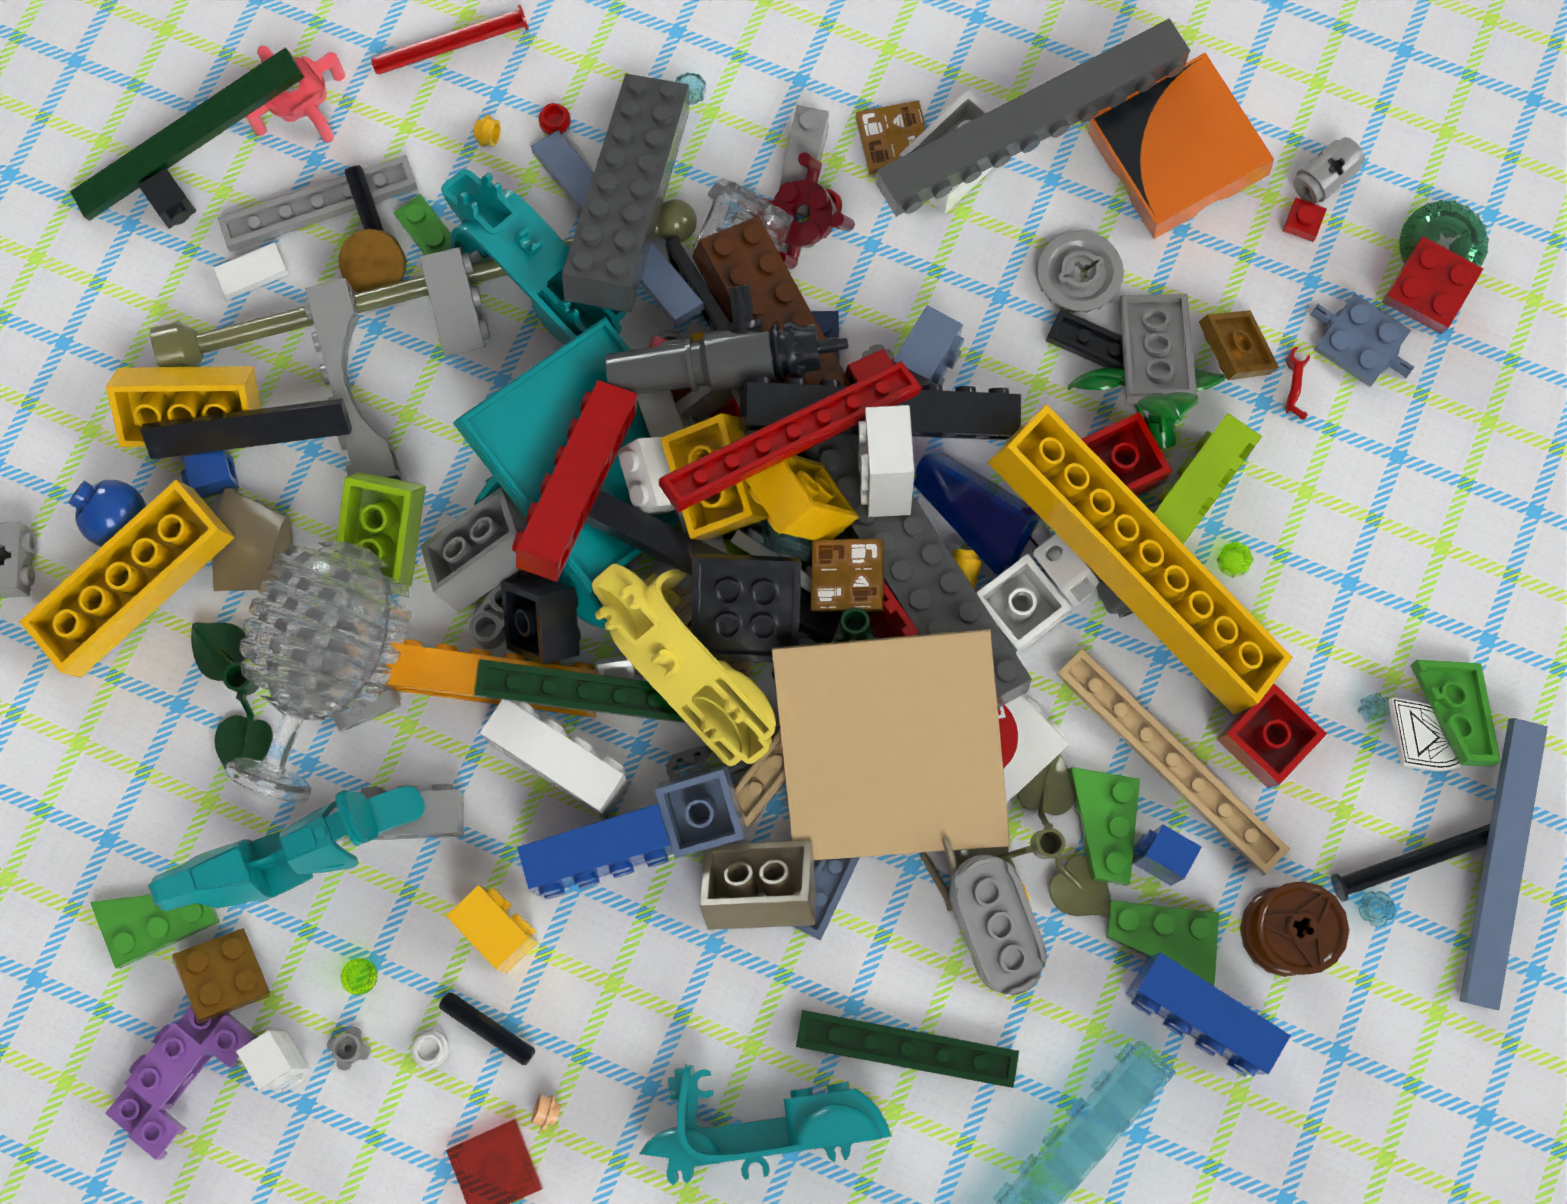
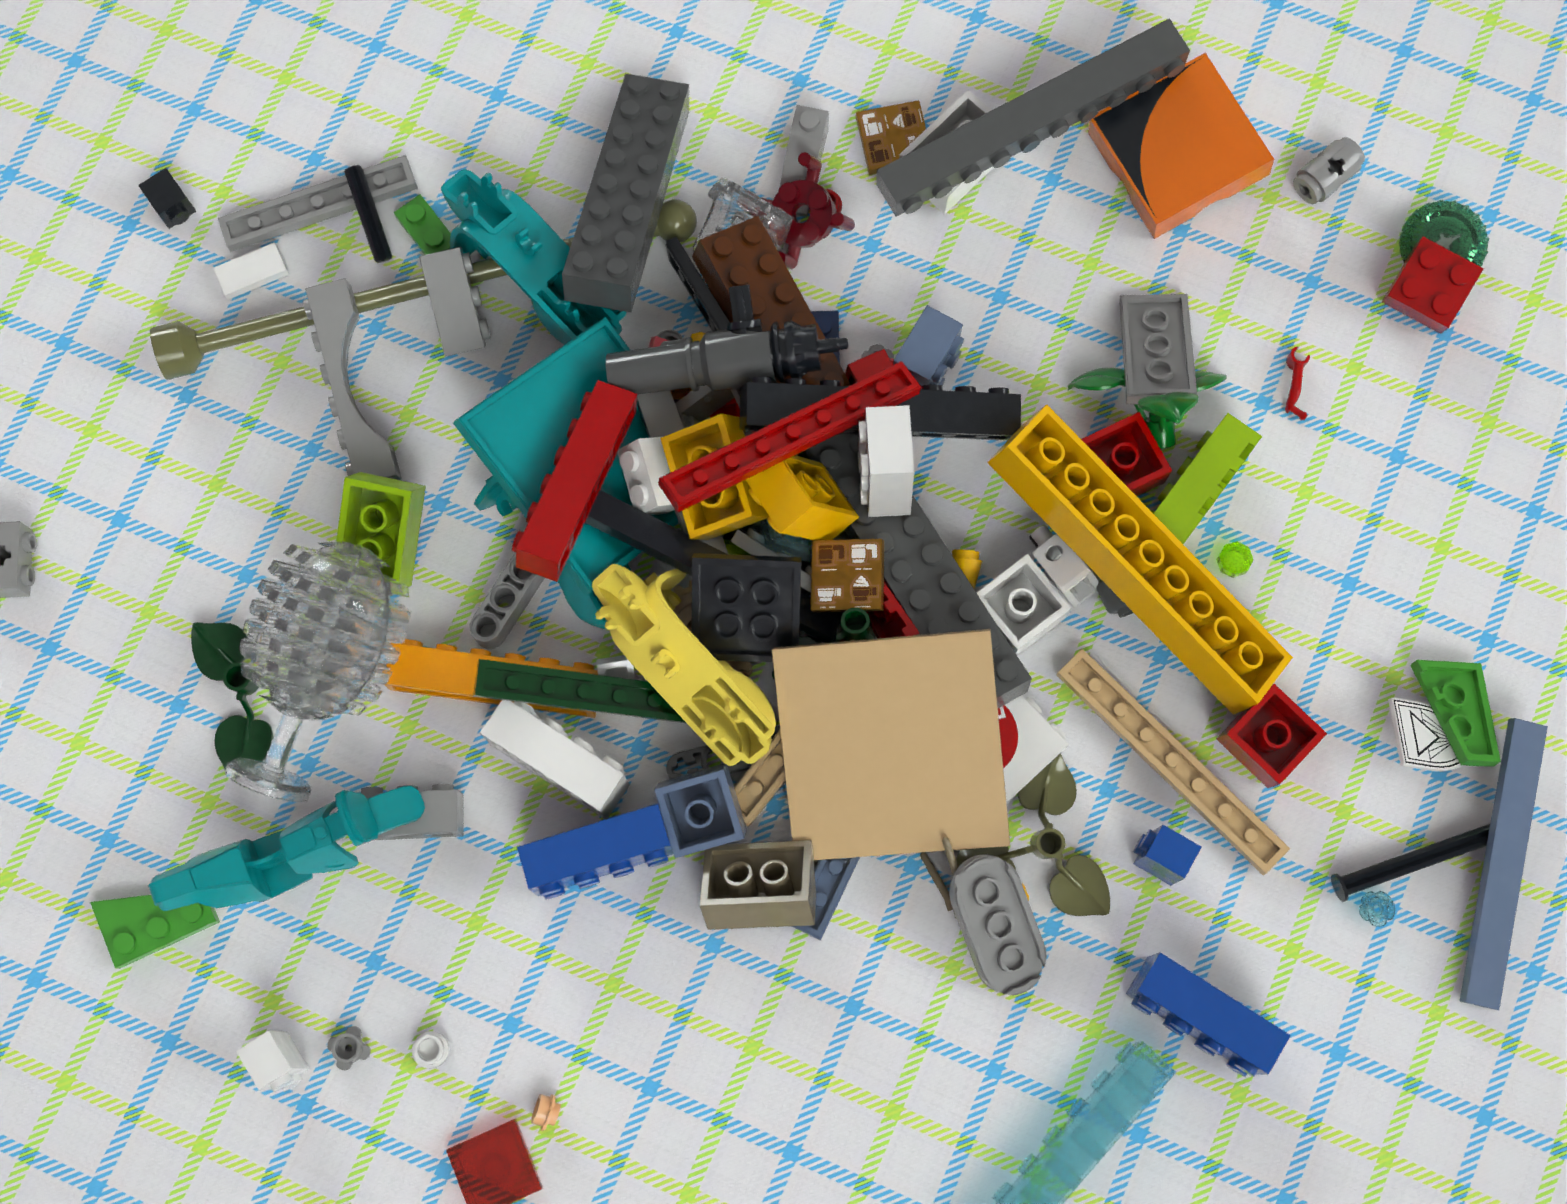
(105, 508): blue brick -> none
(126, 579): yellow brick -> none
(167, 1071): medium lavender bracket -> none
(175, 393): yellow brick -> none
(187, 133): dark green tile -> none
(210, 473): blue brick -> none
(220, 975): pearl gold plate -> none
(246, 428): black tile -> none
(257, 540): dark tan slope -> none
(305, 98): coral plate -> none
(359, 976): clear neon green plate -> none
(372, 260): pearl gold tile -> none
(387, 702): light grey beam -> none
(449, 41): red axle -> none
(474, 551): light grey brick -> none
(487, 131): yellow plate -> none
(487, 1028): black axle -> none
(492, 928): yellow brick -> none
(541, 618): black brick -> none
(554, 118): red plate -> none
(659, 276): sand blue tile -> none
(697, 86): clear light blue tile -> none
(810, 1123): teal piece -> none
(907, 1049): dark green plate -> none
(979, 510): clear blue slope -> none
(1087, 252): light grey gear -> none
(1087, 340): black tile -> none
(1108, 822): bright green wing -> none
(1176, 932): bright green wing -> none
(1238, 344): pearl gold plate -> none
(1294, 929): reddish brown piece -> none
(1304, 219): red plate -> none
(1362, 340): sand blue plate -> none
(1374, 707): clear light blue plate -> none

